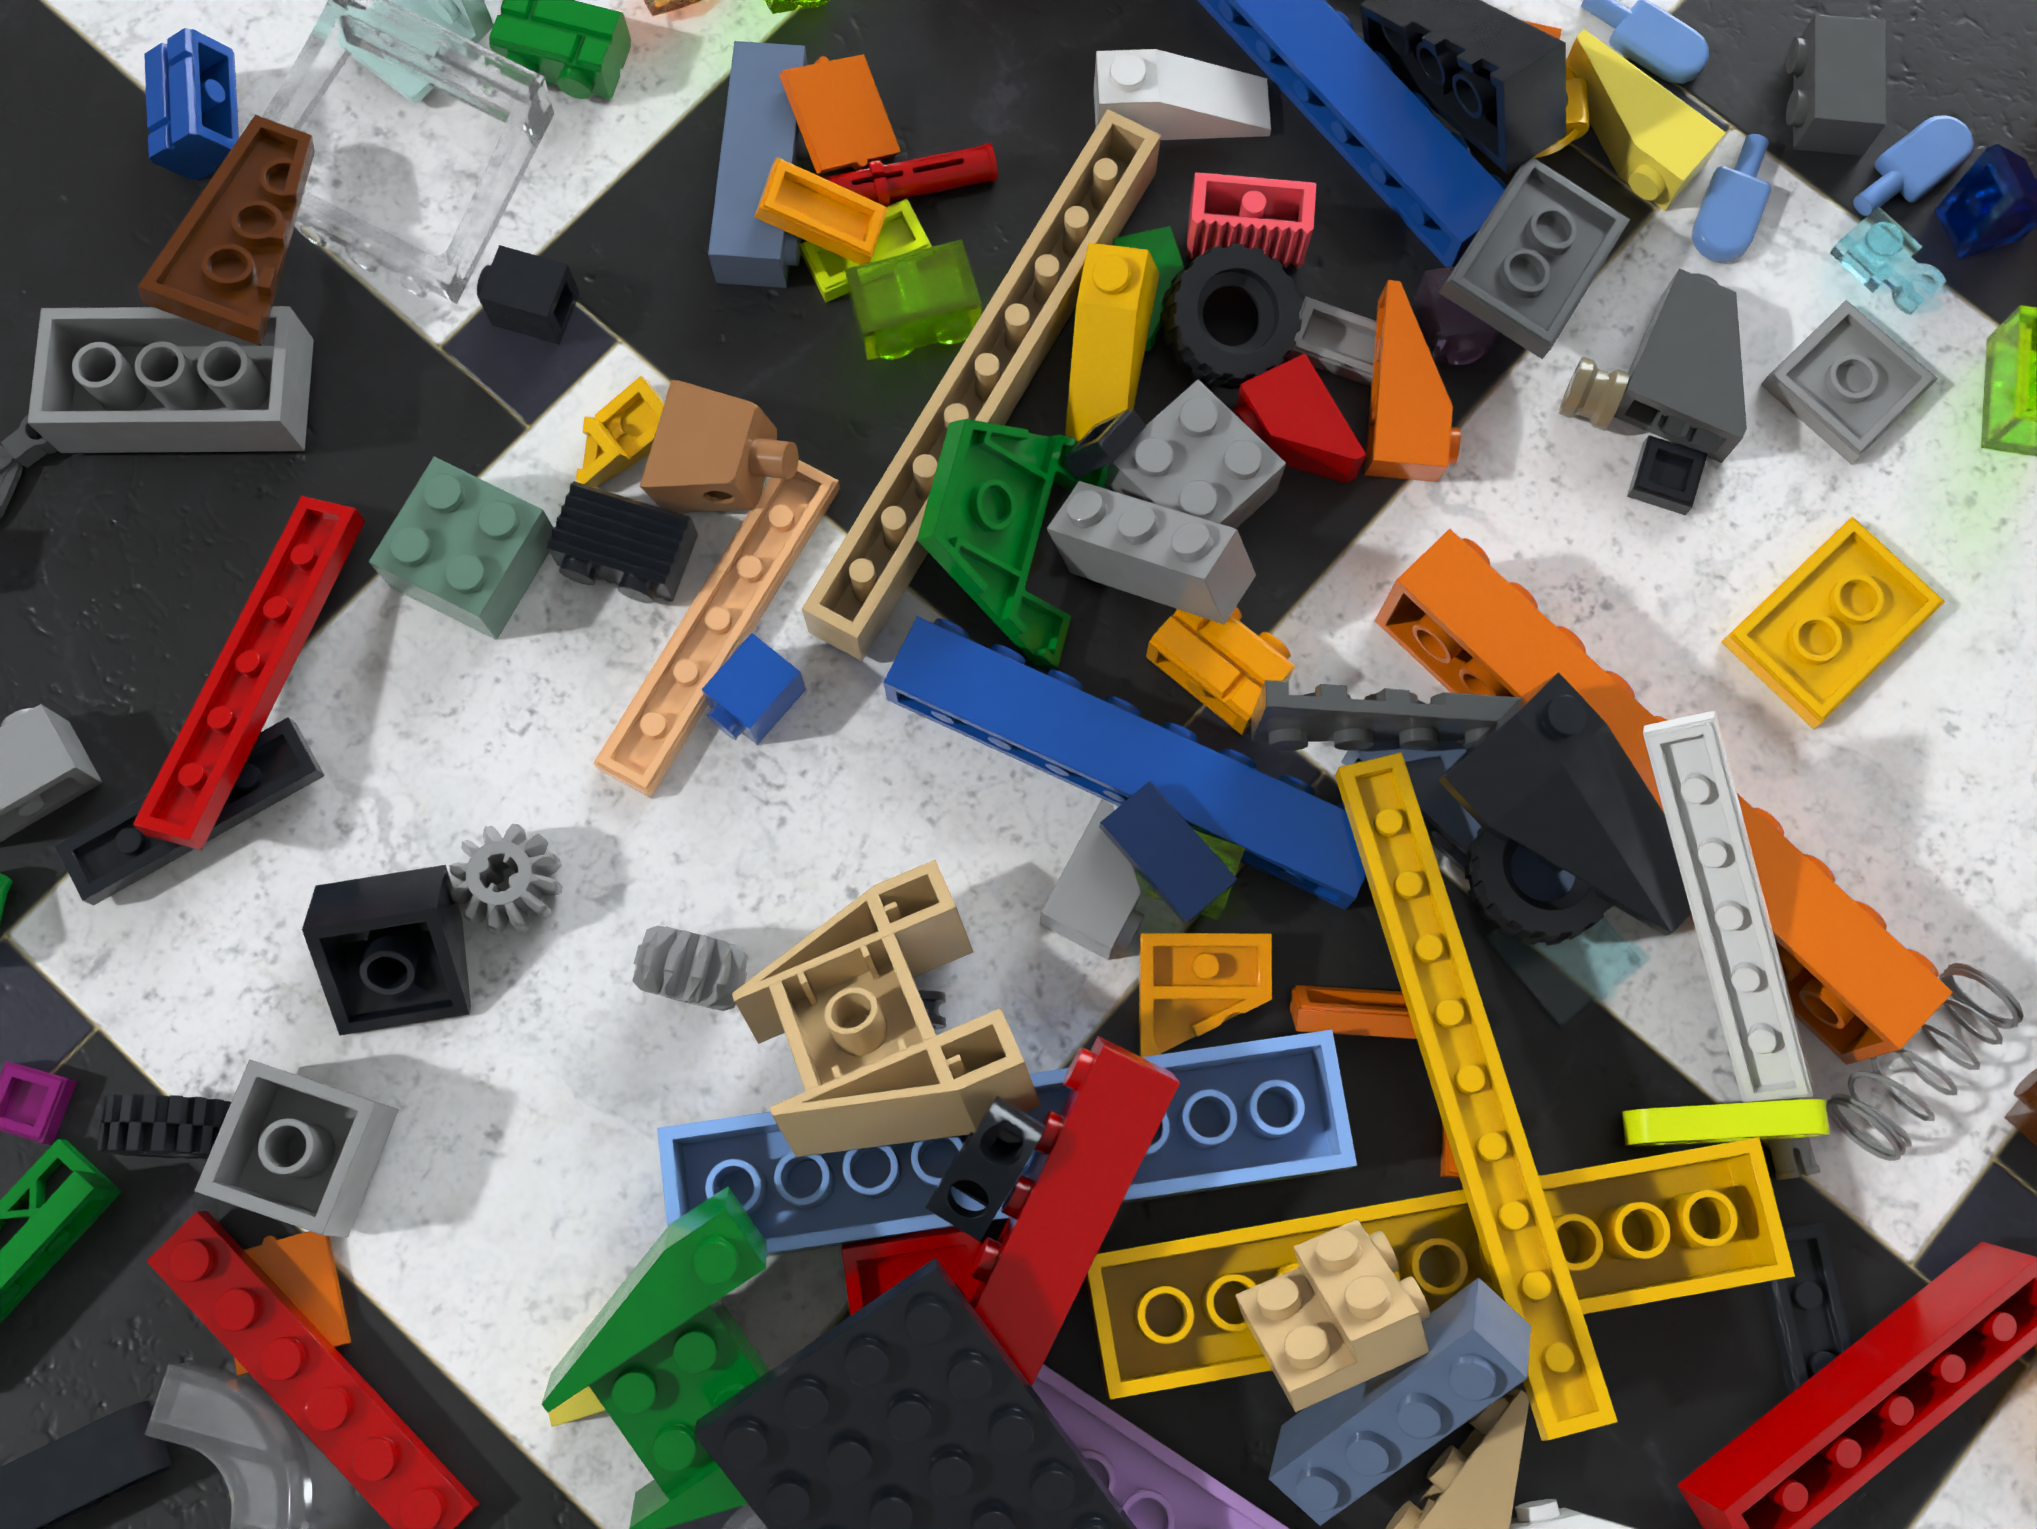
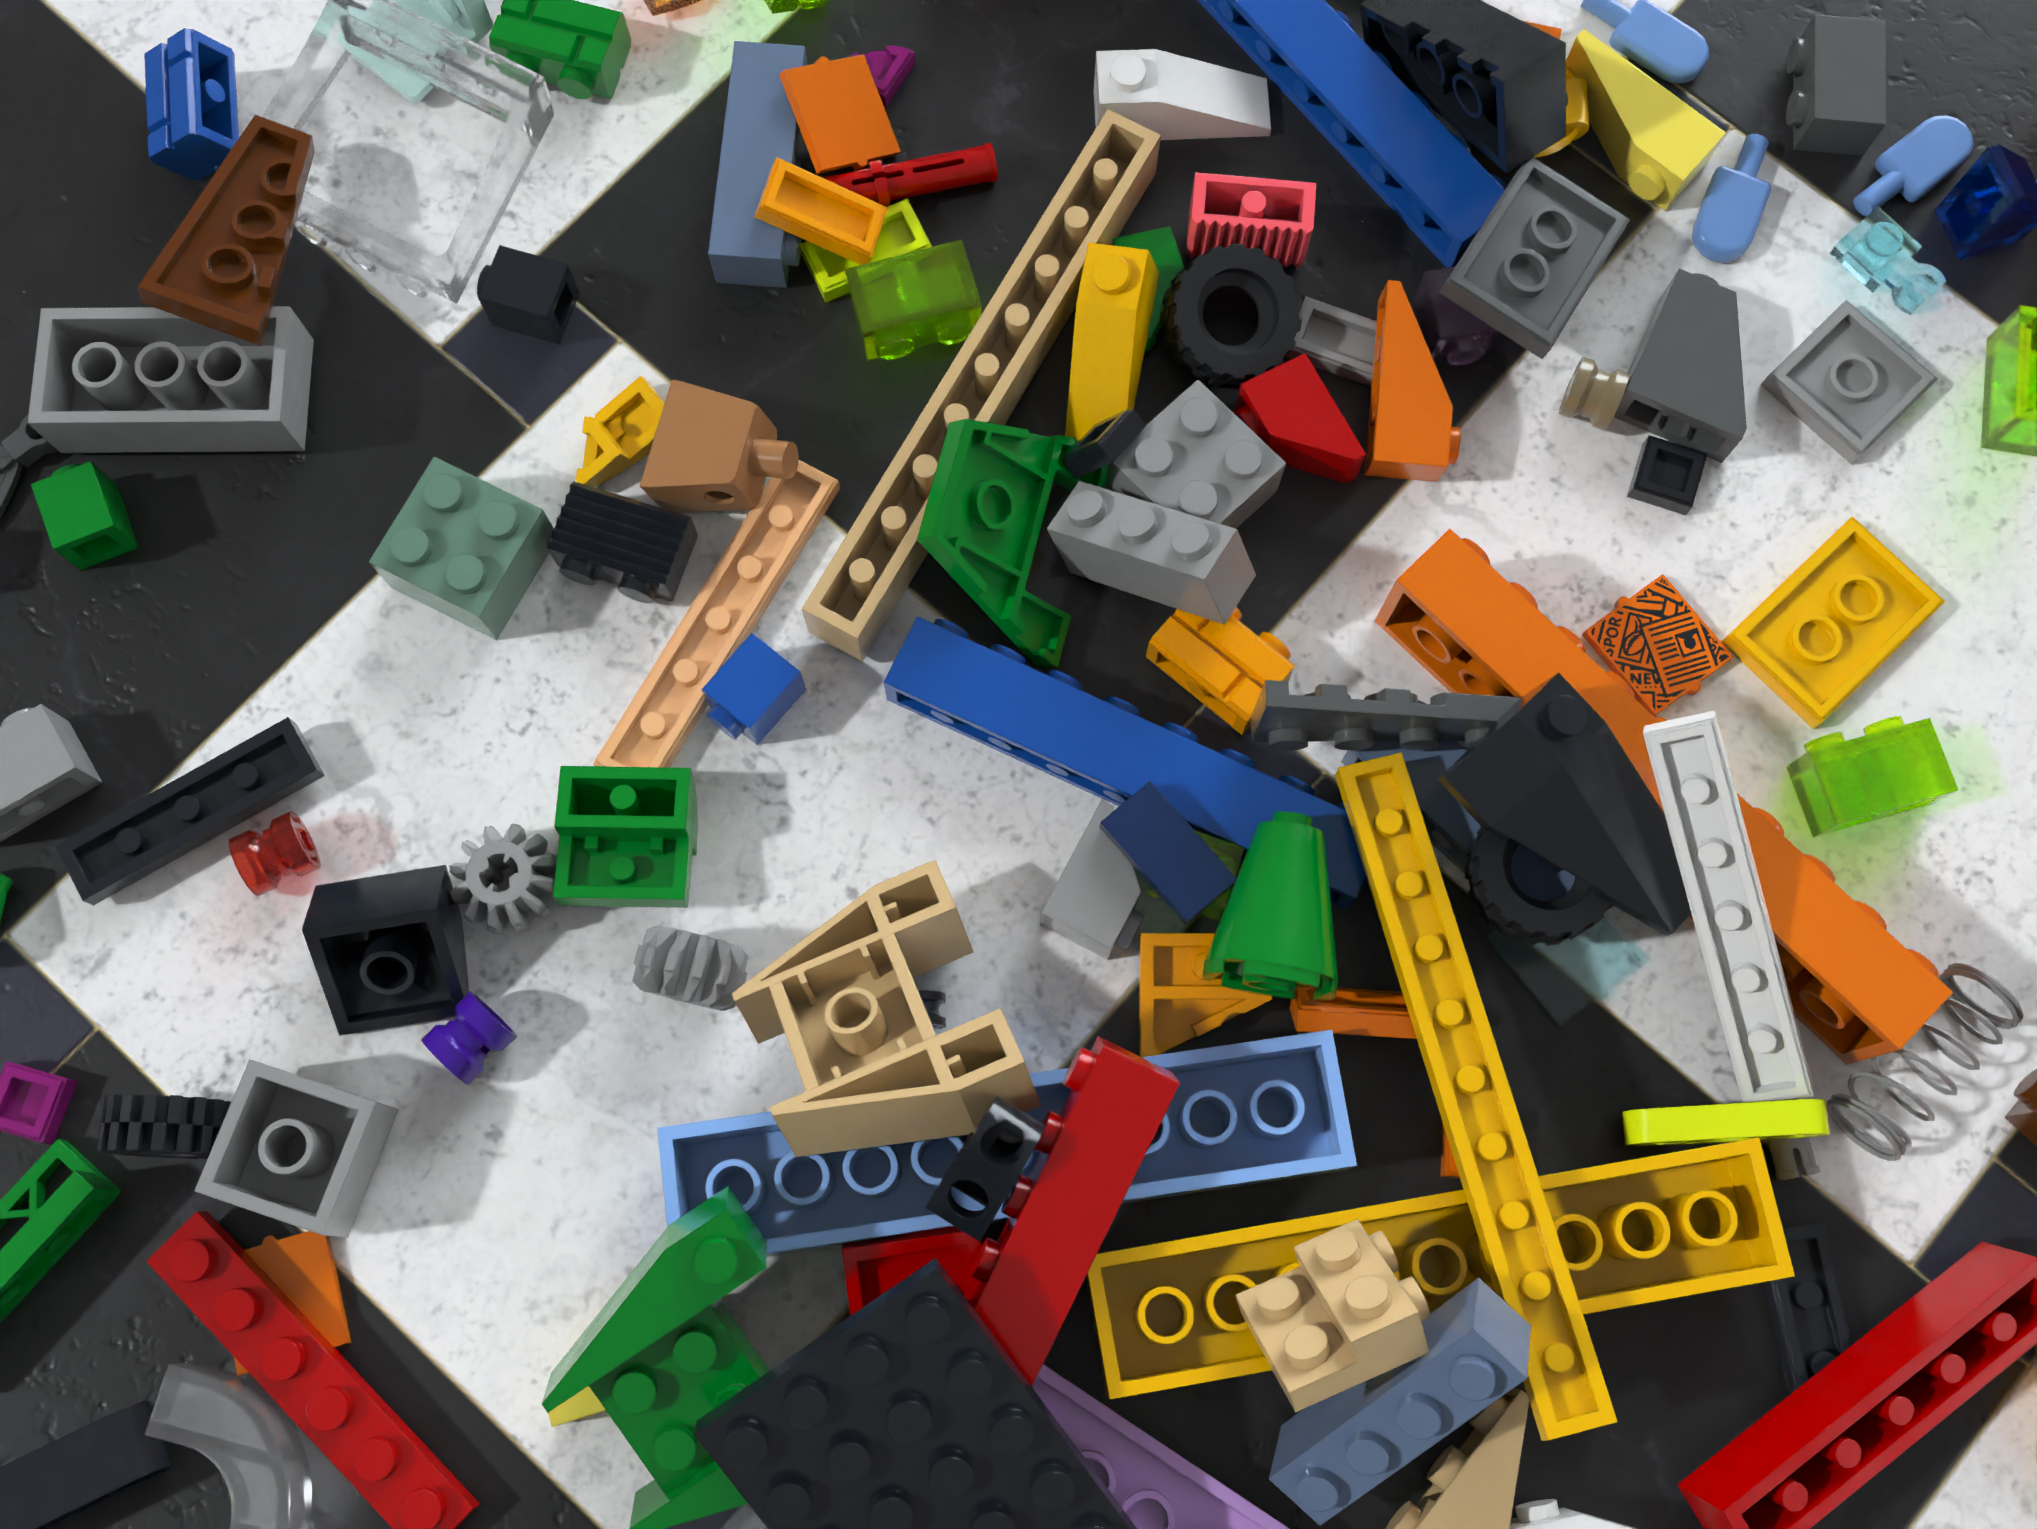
(84, 515): none -> green brick
(249, 674): red plate -> none
(281, 849): none -> clear red wheel
(466, 1040): none -> dark purple wheel
(625, 836): none -> green brick
(889, 69): none -> magenta tile
(1278, 915): none -> green cone
(1657, 645): none -> orange piece
(1870, 776): none -> clear neon green brick

